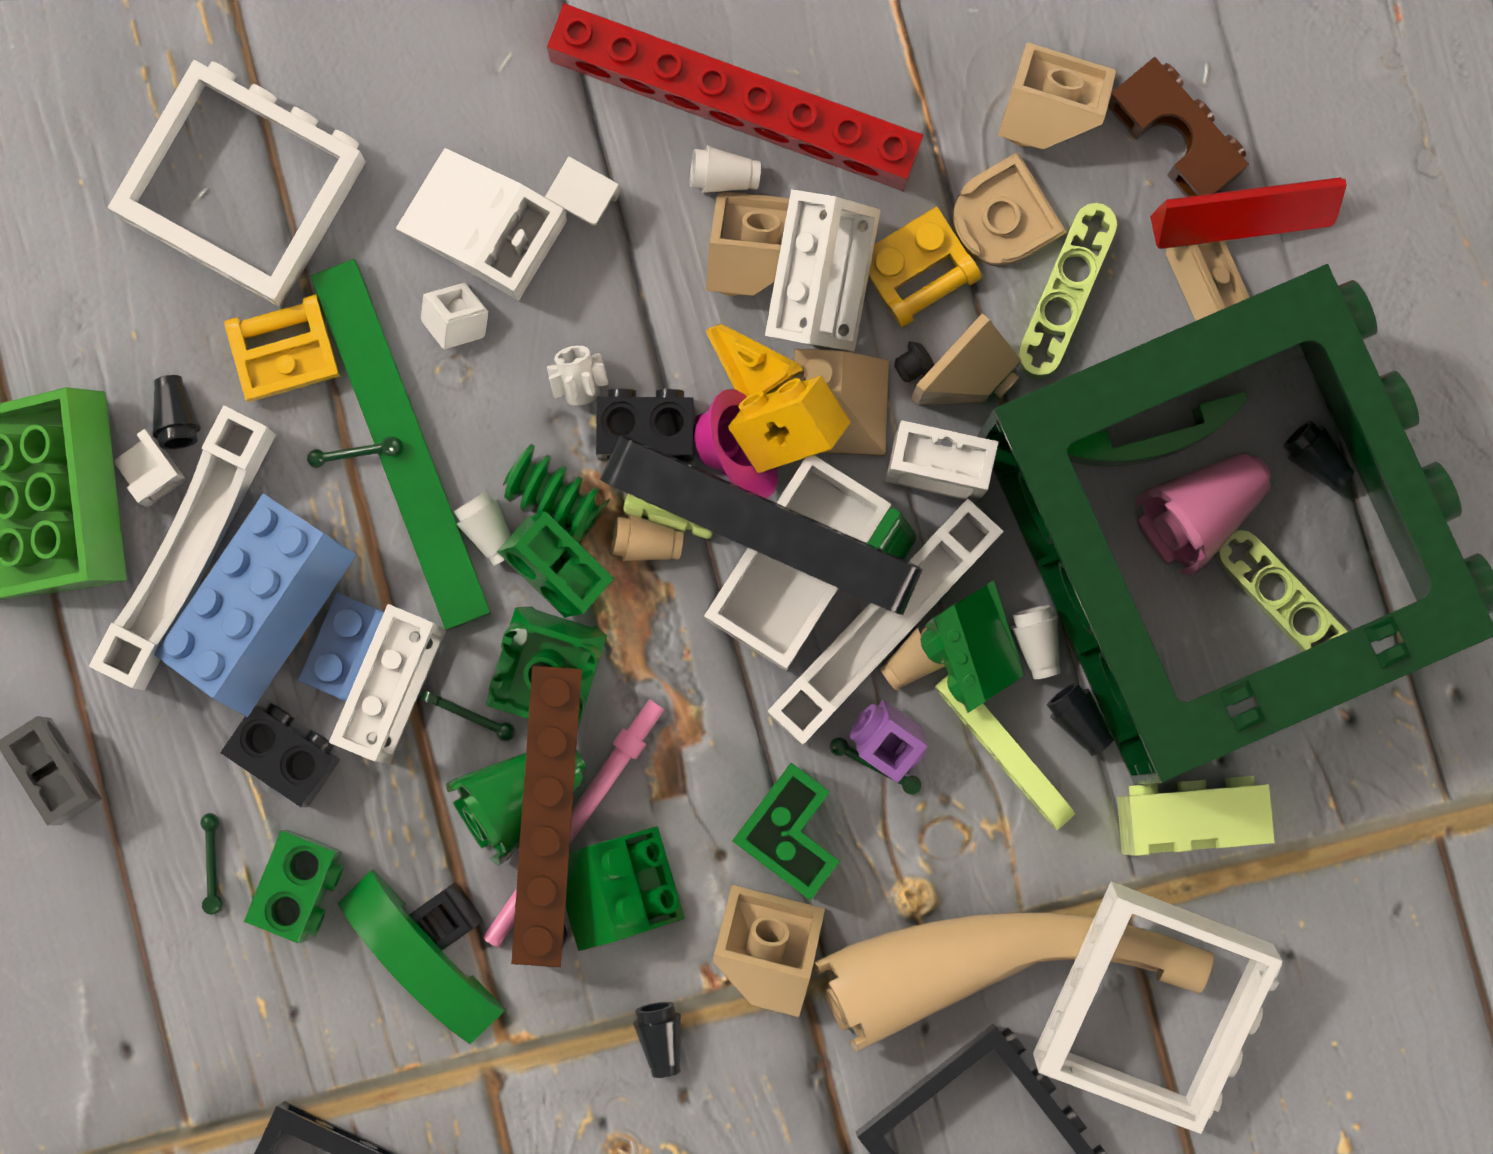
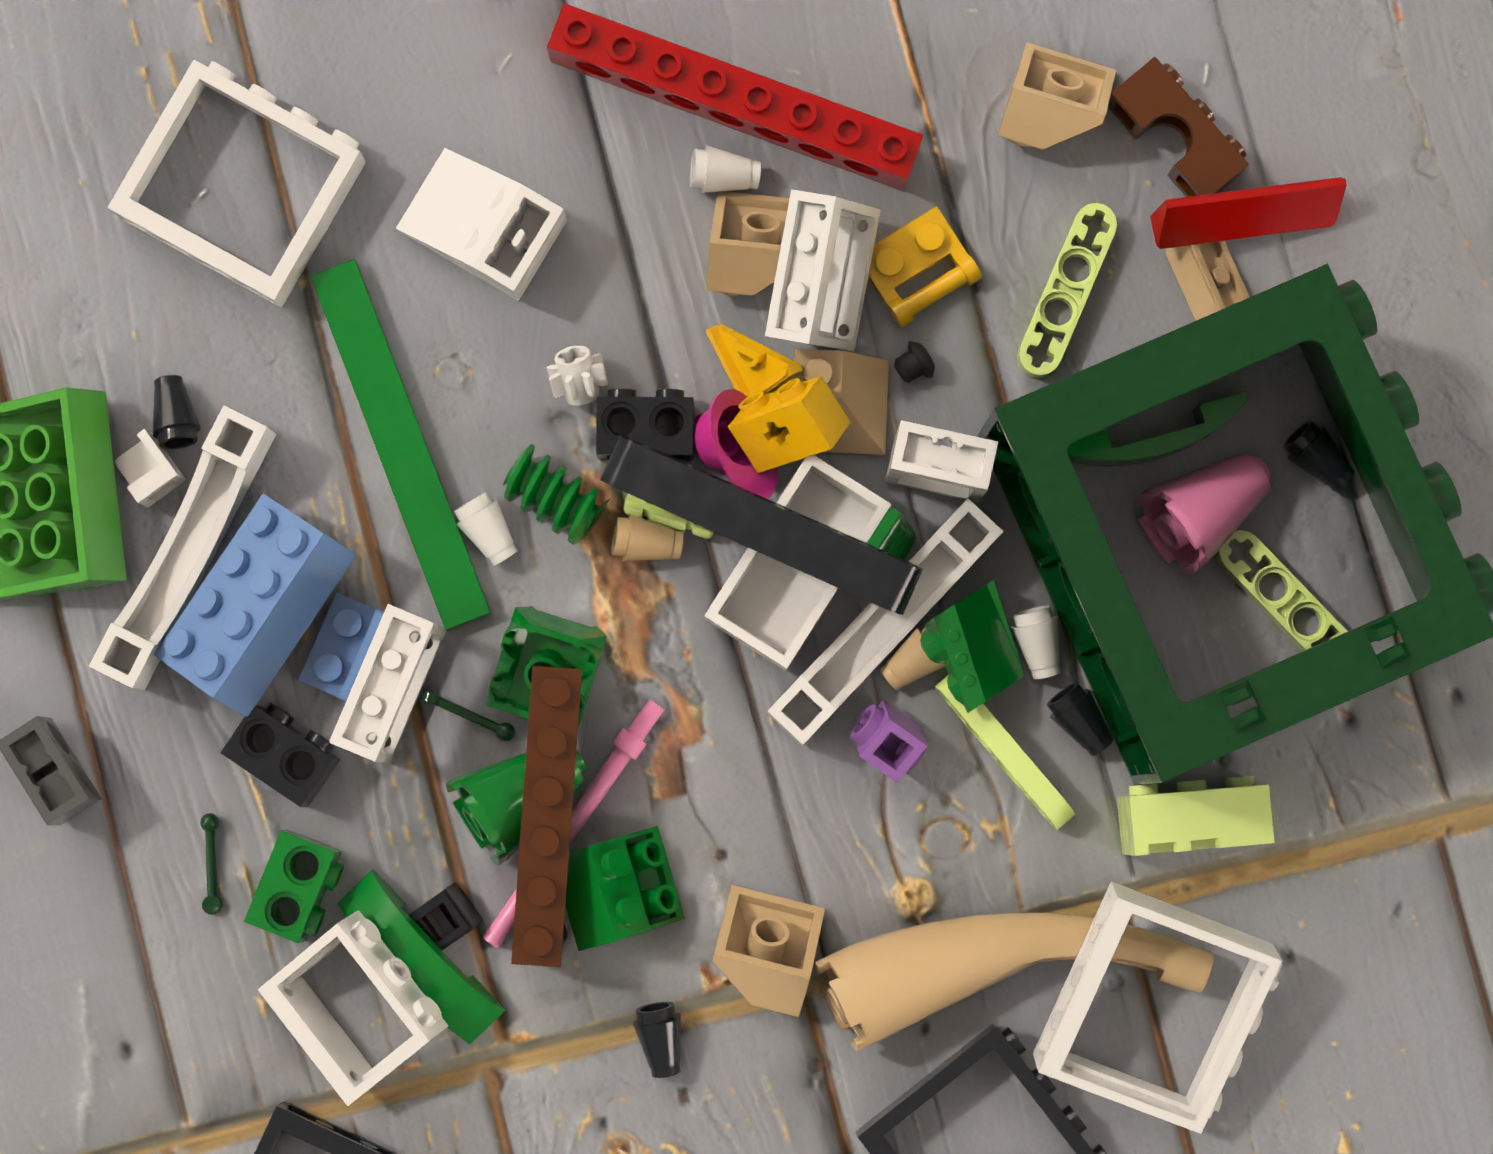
(287, 362): yellow plate -> none
(320, 1032): none -> white window
(390, 446): dark green hinge -> none
(454, 315): white slope -> none
(555, 564): green brick -> none
(582, 191): white panel -> none
(775, 833): green brick -> none
(840, 747): dark green hinge -> none
(971, 369): tan slope -> none
(1004, 215): tan tile -> none

